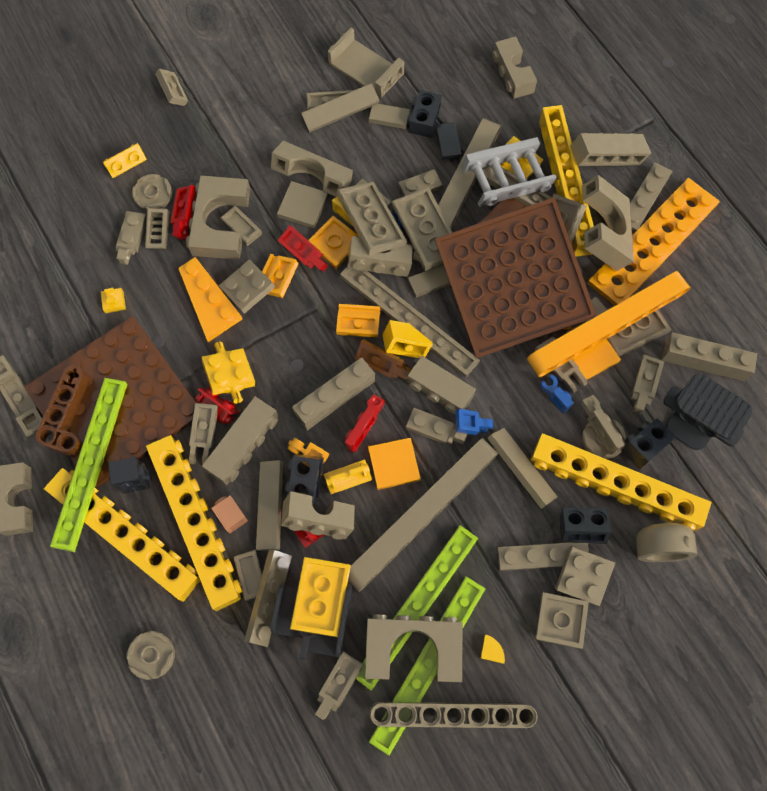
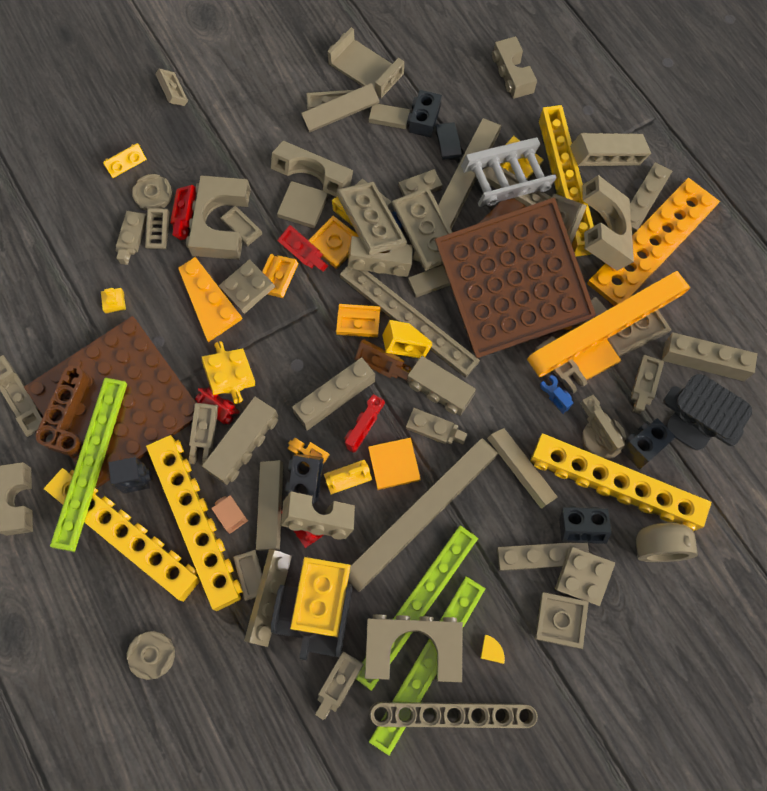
(470, 423): blue plate -> none

